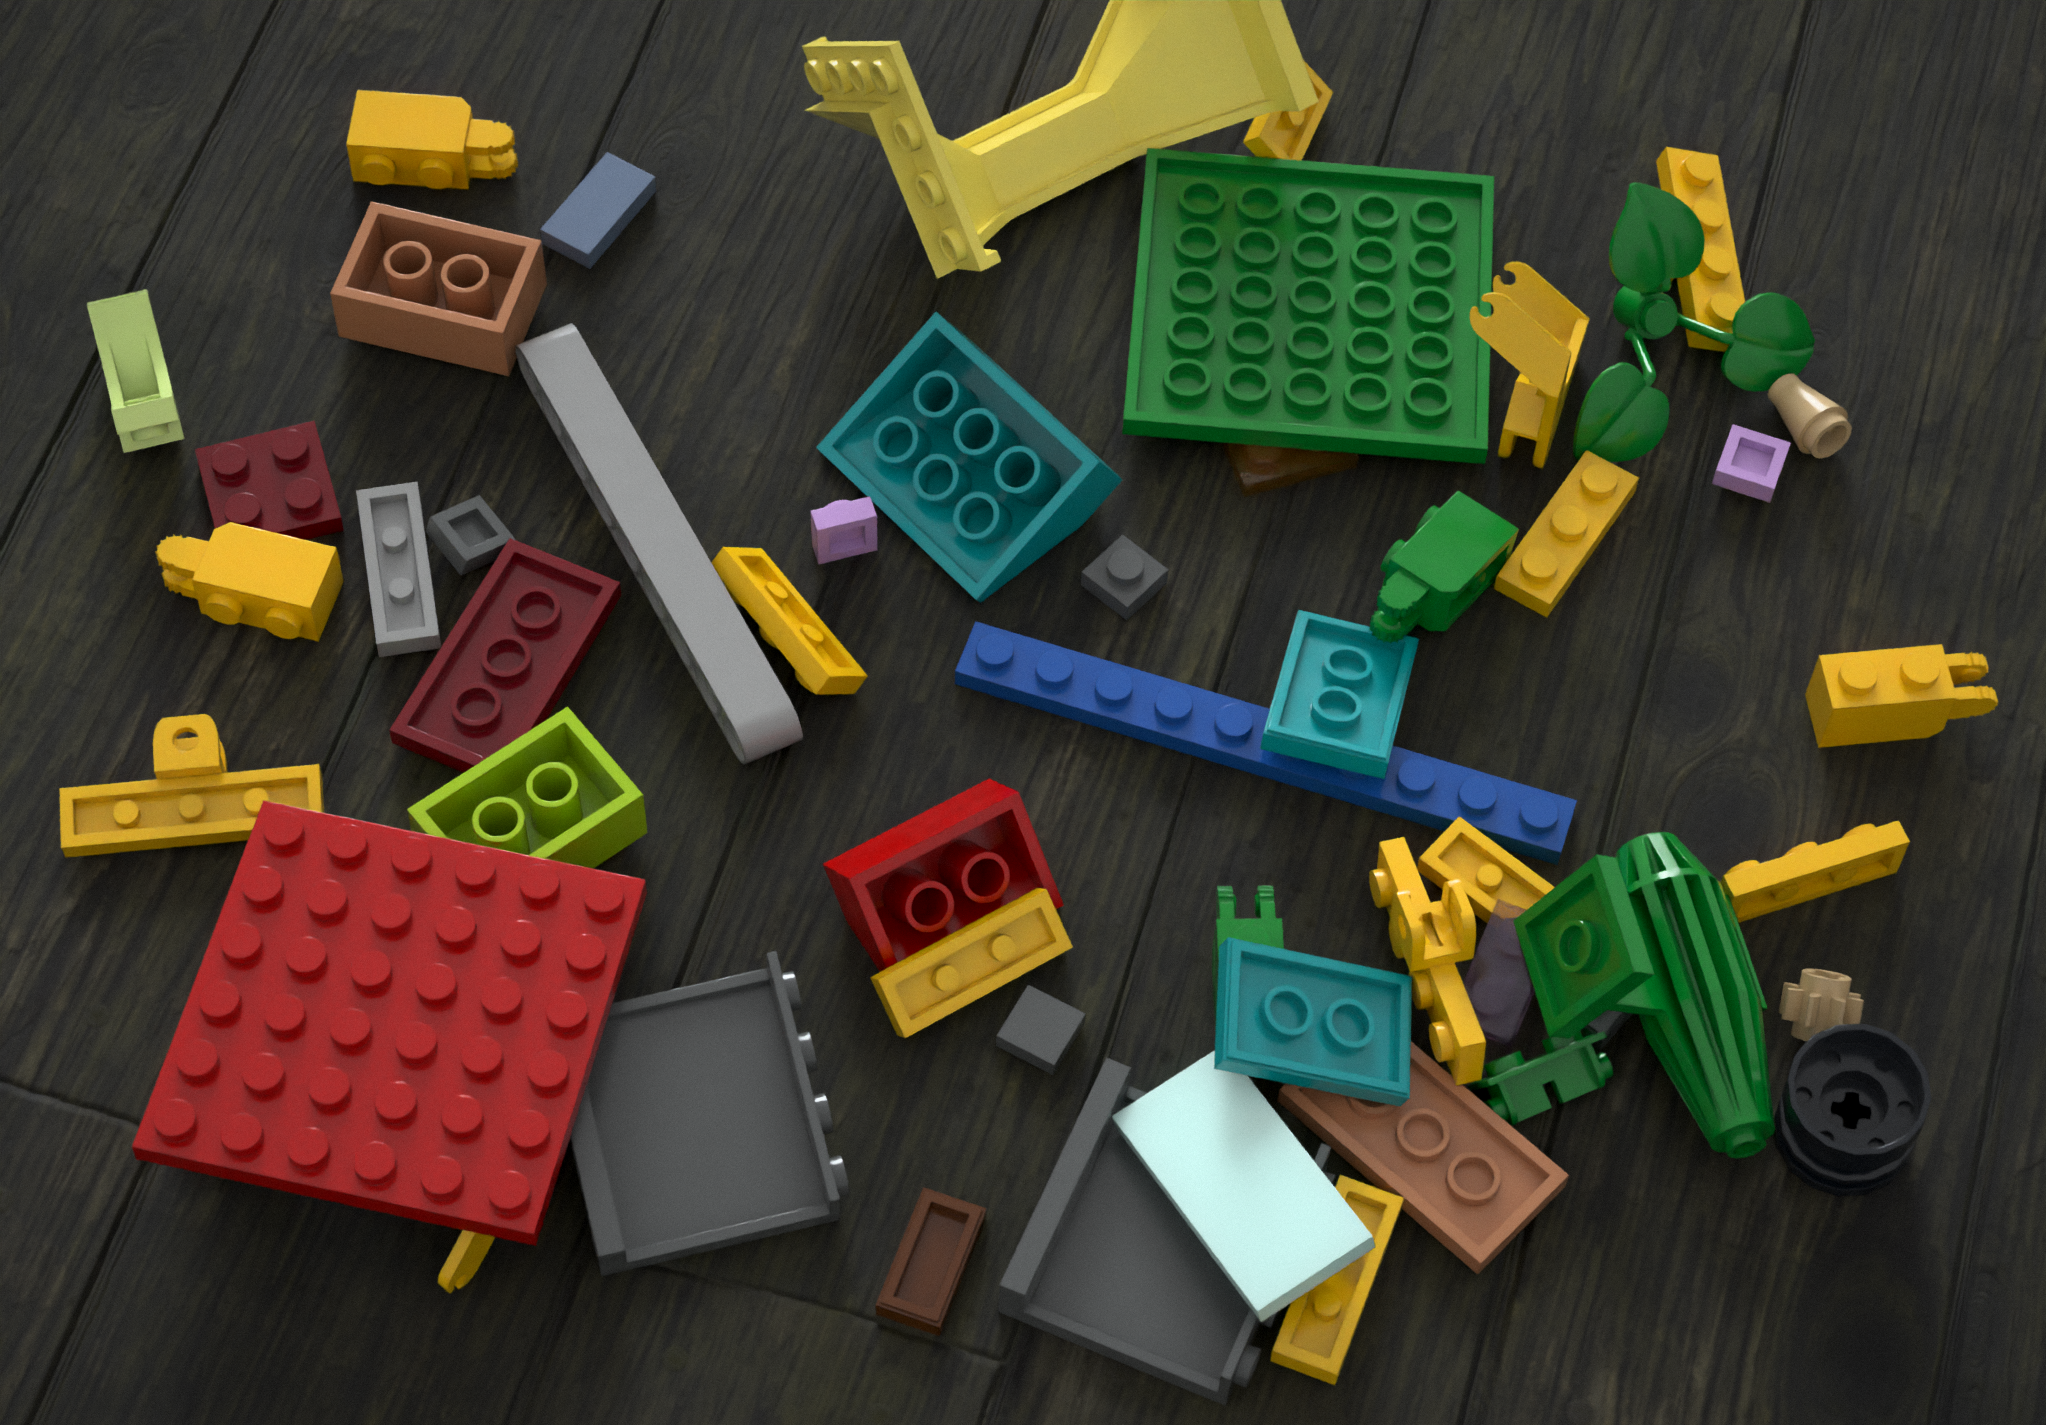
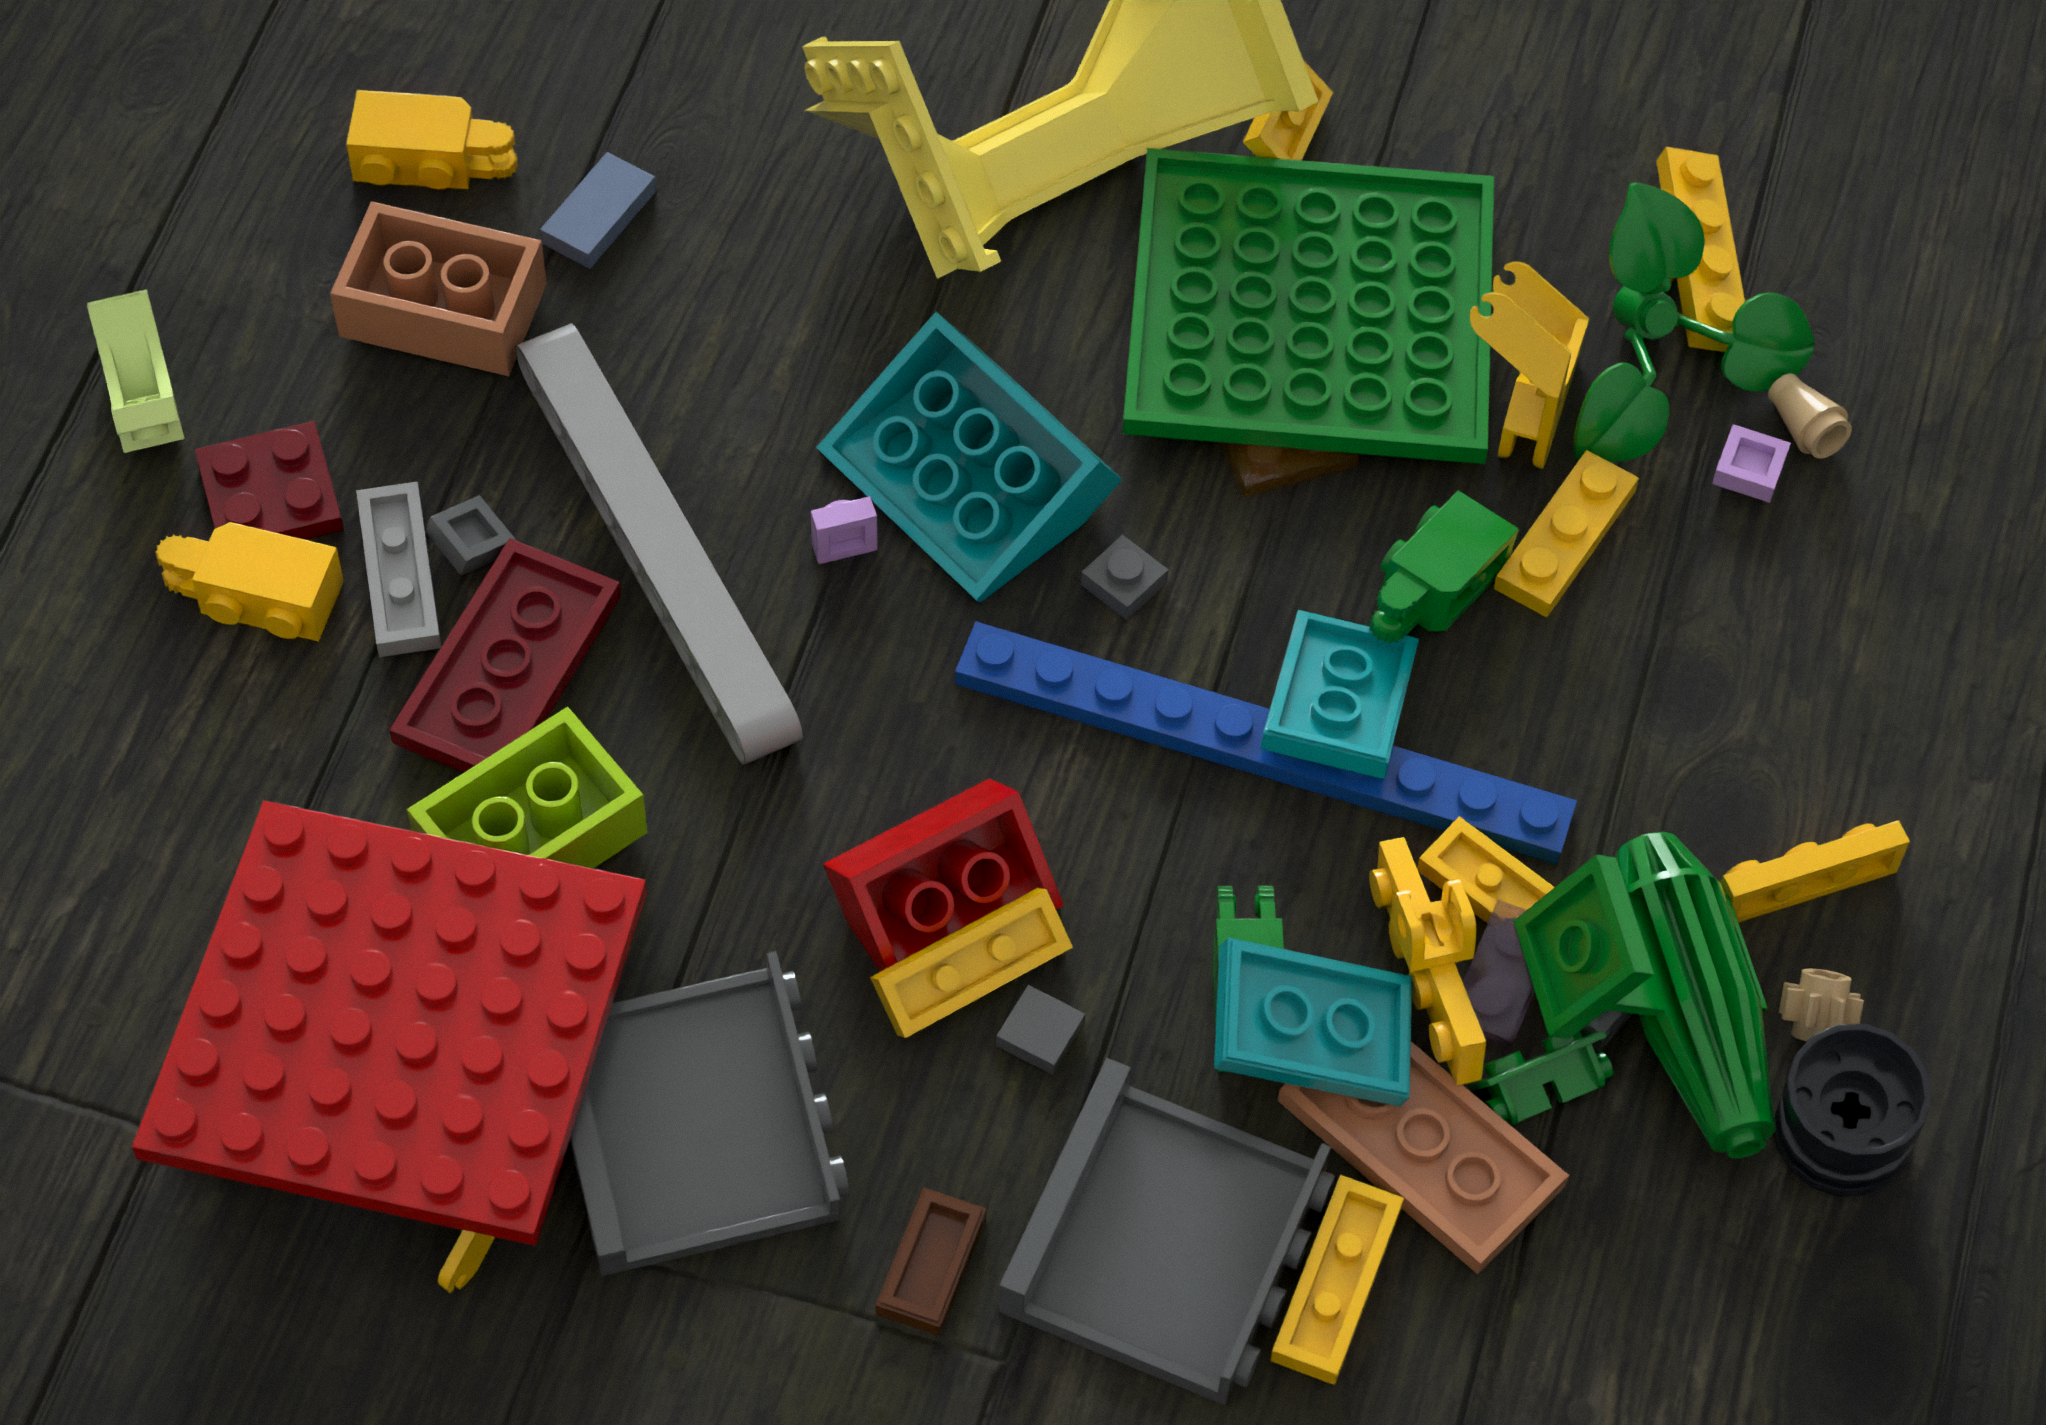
(187, 803): yellow plate -> none
(788, 621): yellow plate -> none
(1243, 1184): light aqua tile -> none
(1894, 694): yellow hinge -> none

